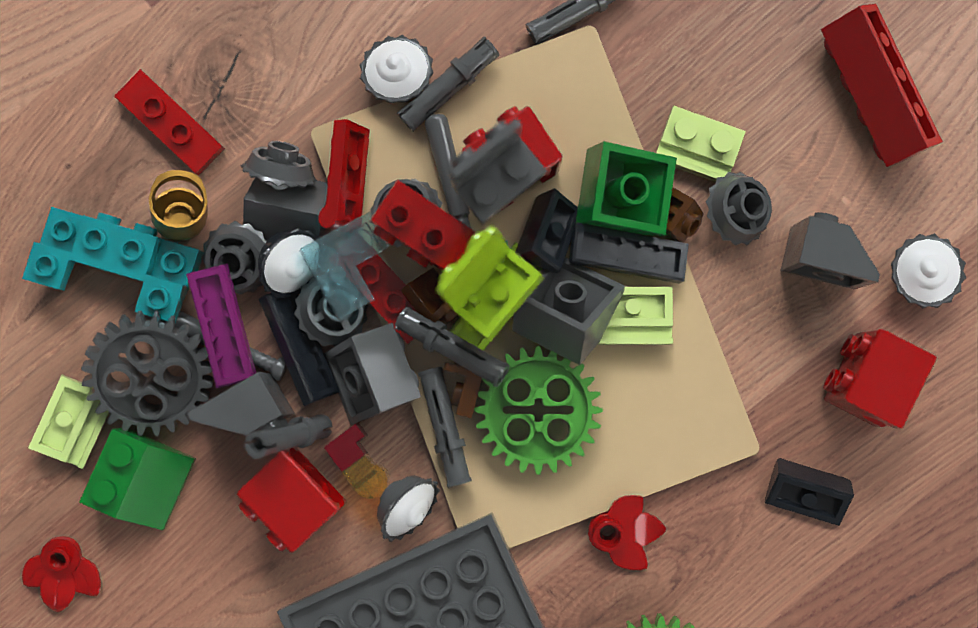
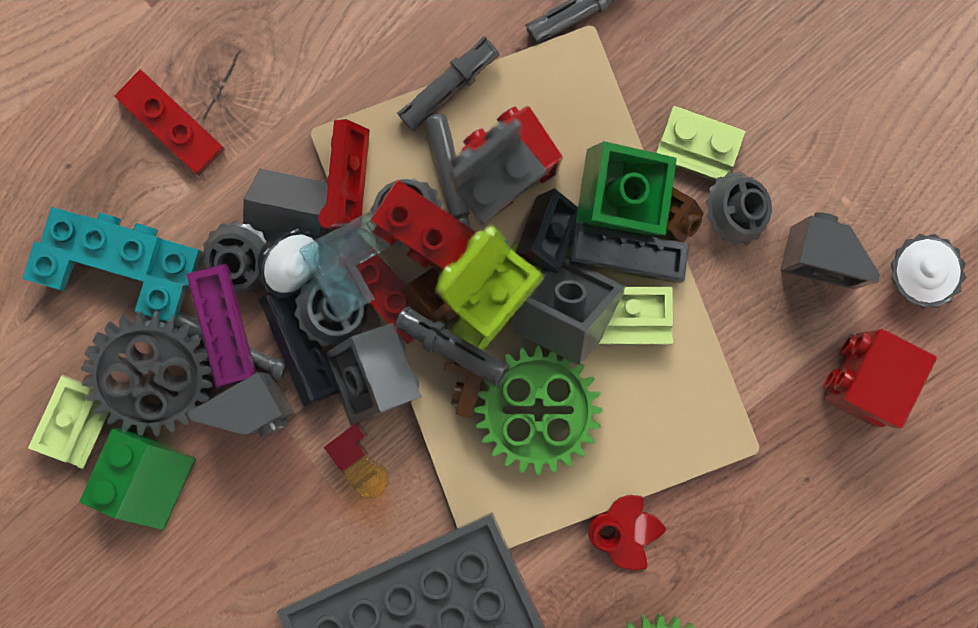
(61, 579): red plate -> none
(166, 209): pearl gold helmet -> none
(280, 166): dark grey piece -> none
(290, 499): red piece -> none
(297, 433): dark grey pin -> none
(396, 69): white piece -> none
(405, 506): piece -> none
(444, 426): dark grey pin -> none
(809, 491): black slope -> none
(880, 85): red brick -> none

